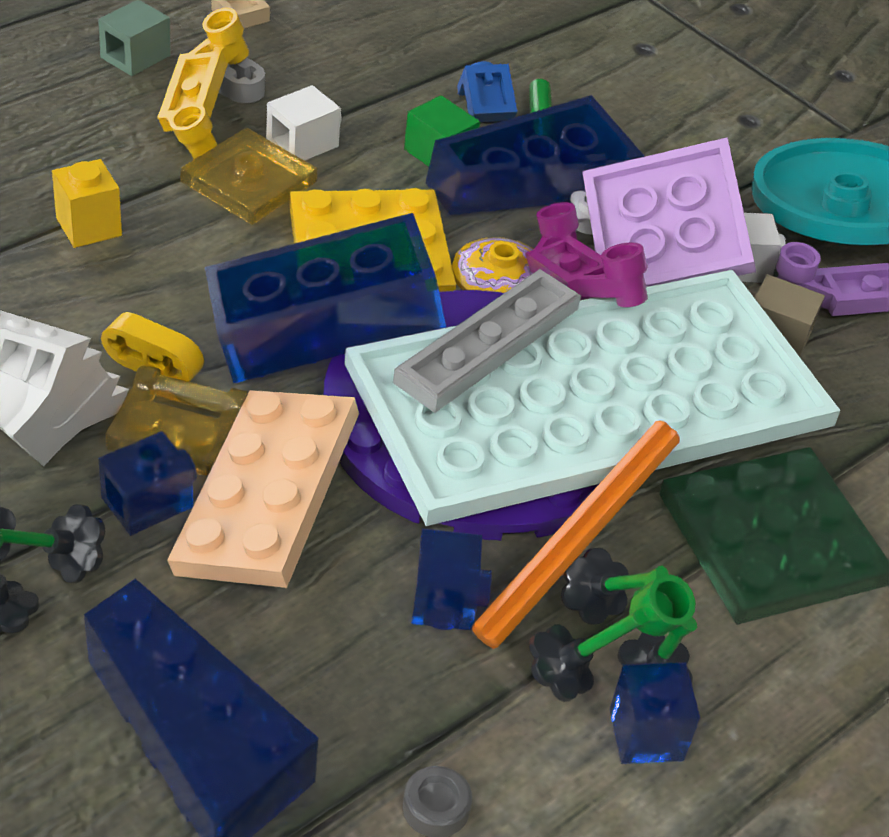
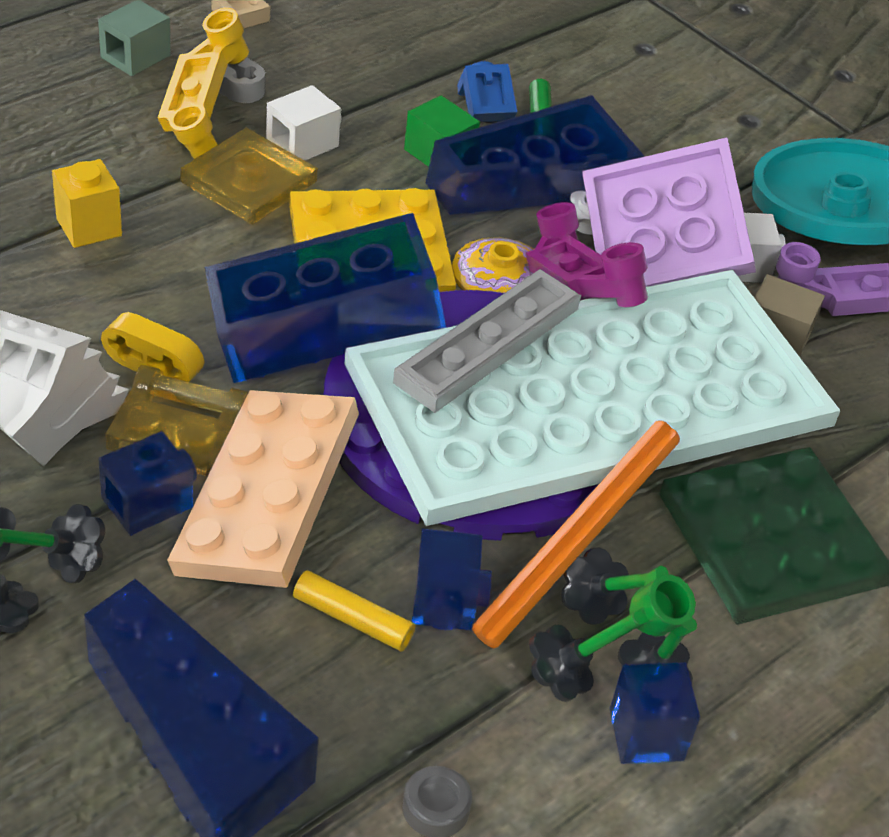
(354, 610): none -> yellow piece

